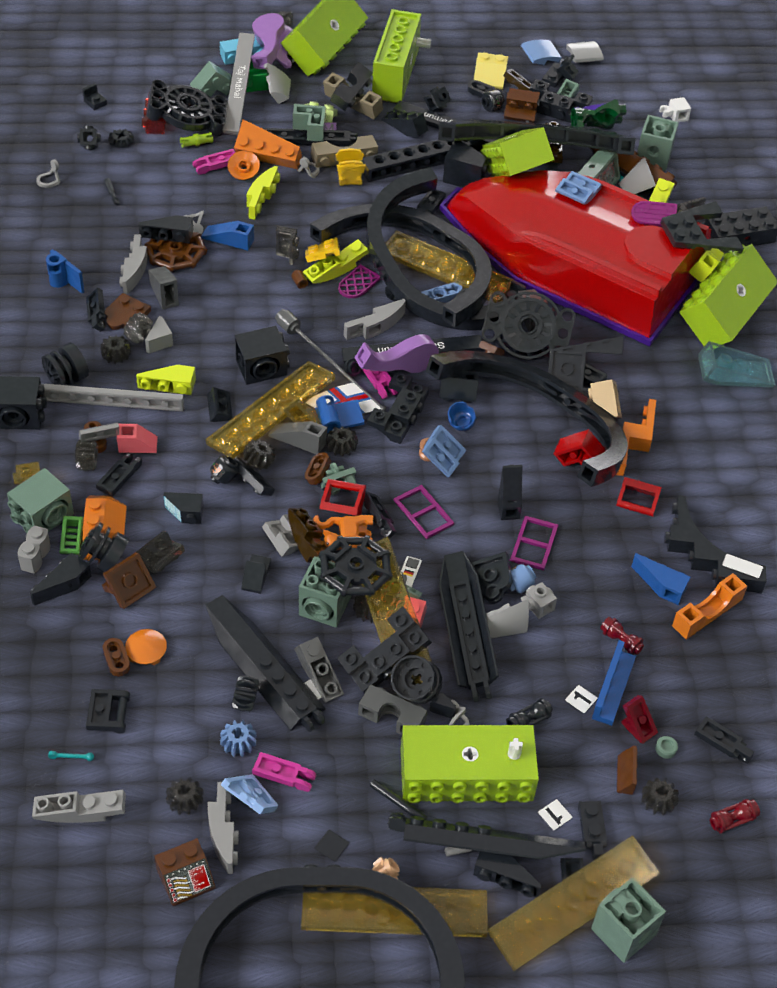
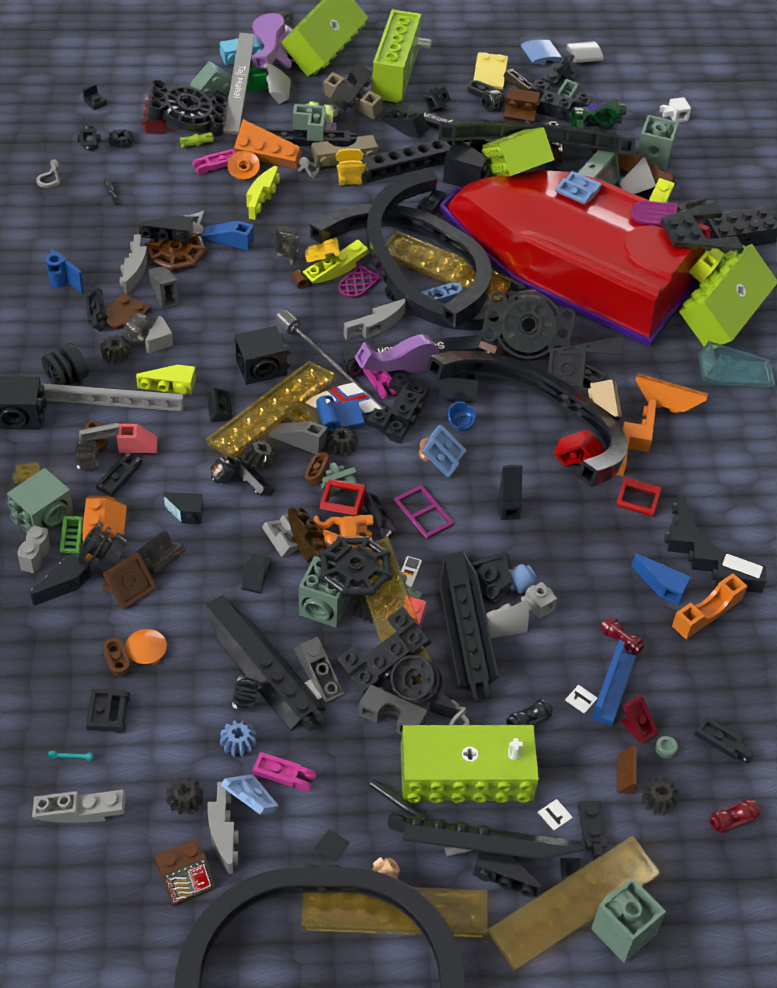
(533, 542): magenta window -> none
(670, 395): none -> orange wedge

